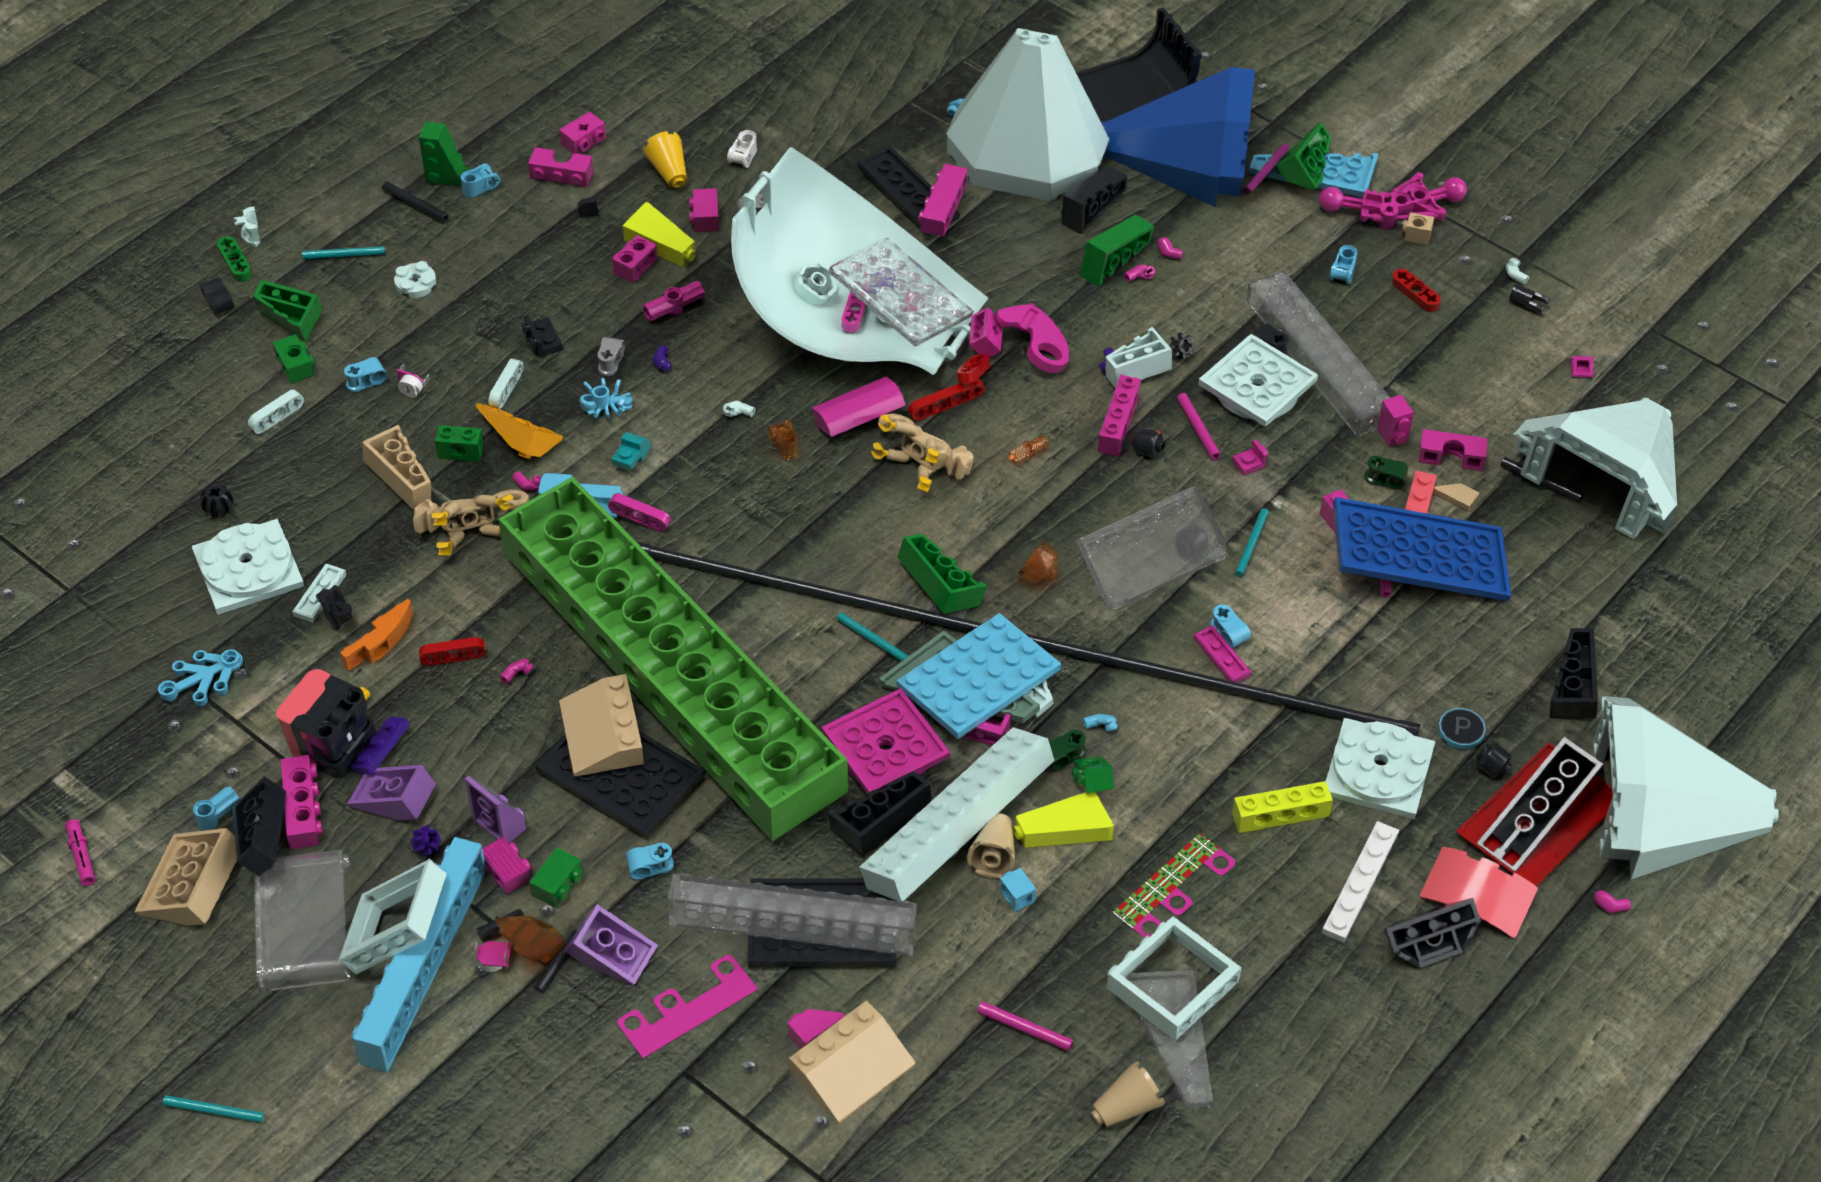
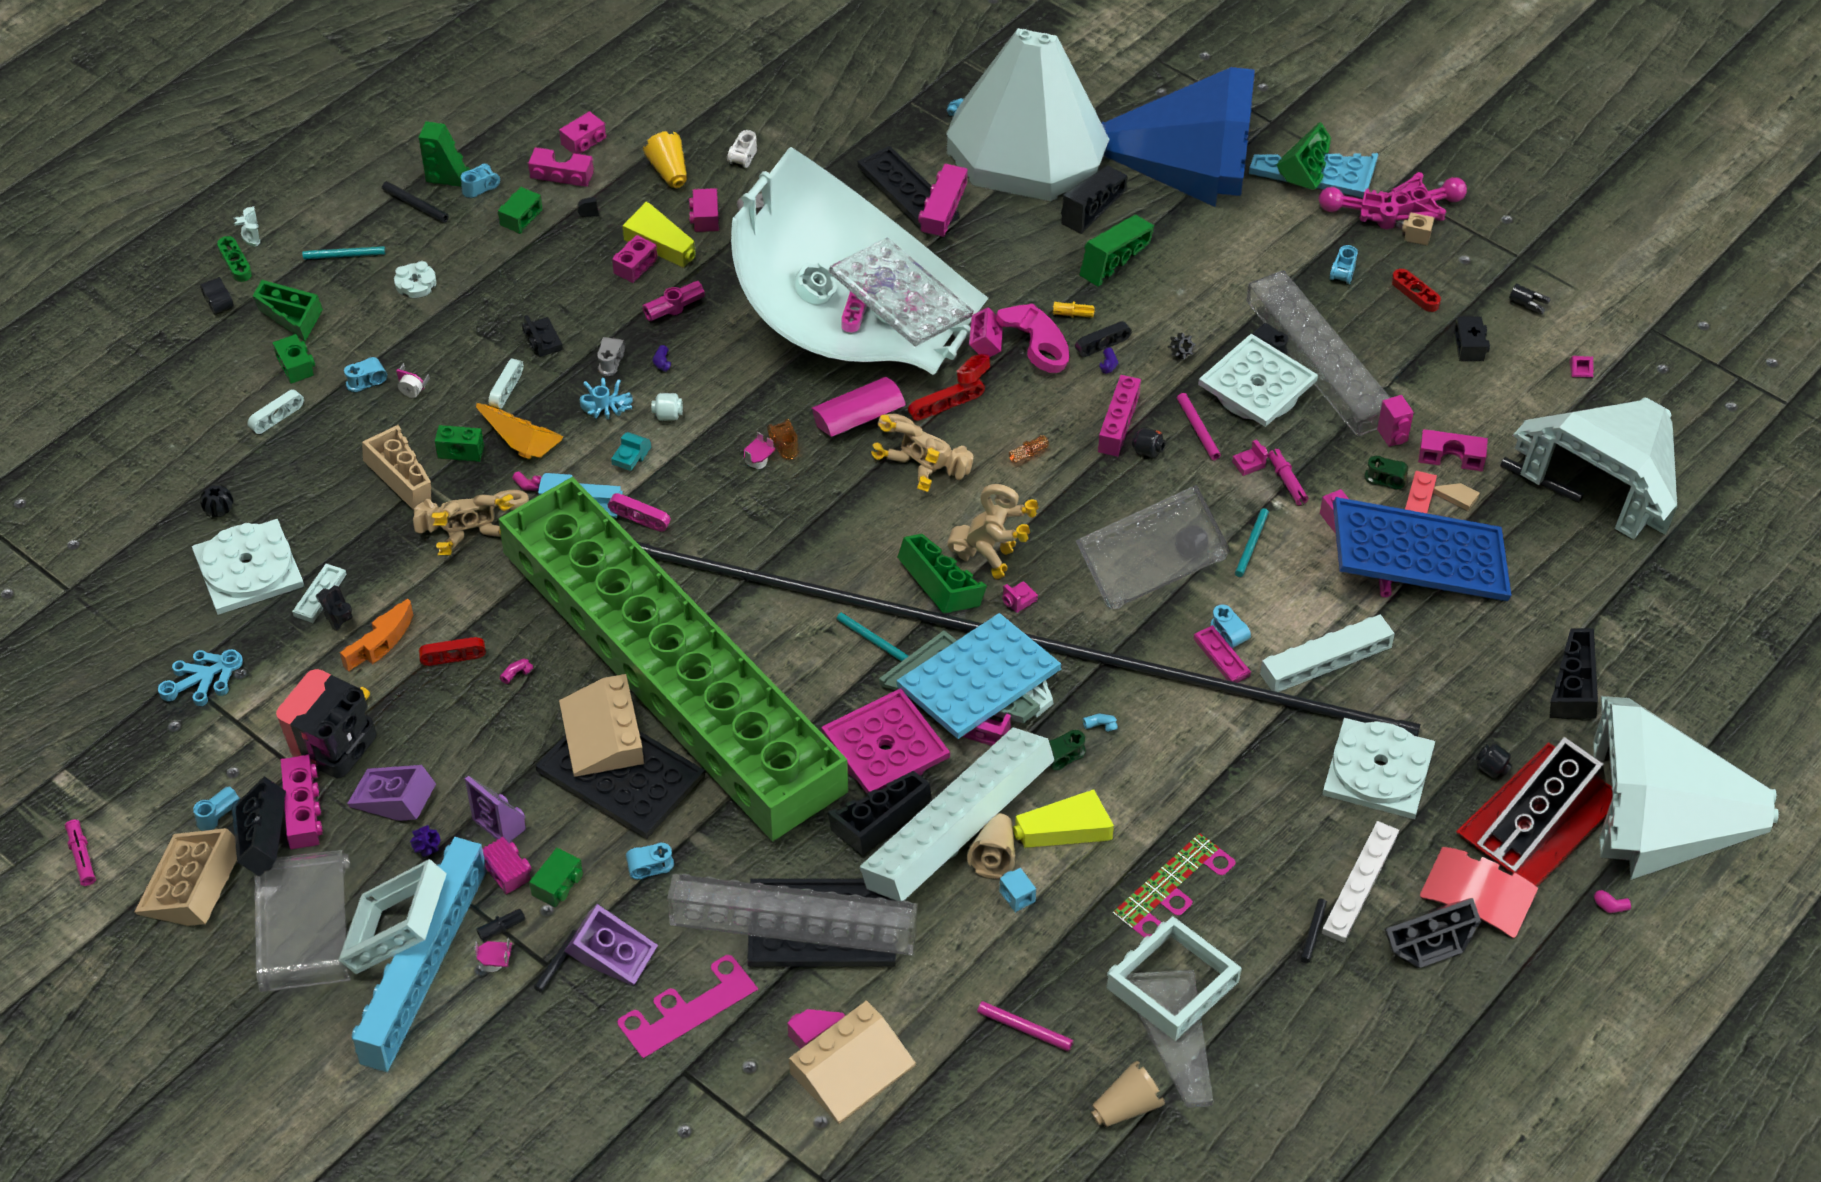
(213, 1109): teal bar -> none
(380, 745): dark purple plate -> none
(520, 210): none -> green brick
(531, 936): clear orange slope -> none
(667, 406): none -> light aqua head
(736, 408): light aqua arm -> none
(757, 452): none -> dark pink piece
(989, 528): none -> tan animal
(1018, 596): none -> dark pink bracket
(1040, 565): clear orange cylinder -> none
(1073, 309): none -> yellow axle
(1092, 342): none -> black beam
(1093, 774): green brick -> none
(1139, 271): dark pink arm -> none
(1140, 359): light aqua wedge -> none
(1157, 69): black panel -> none
(1167, 250): dark pink arm -> none
(1266, 168): magenta tile -> none
(1282, 807): neon yellow brick -> none
(1284, 470): none -> dark pink pin
(1313, 930): none -> black bar
(1327, 653): none -> light aqua brick
(1461, 728): black tile -> none
(1471, 338): none -> black brick
(1514, 273): light aqua arm -> none

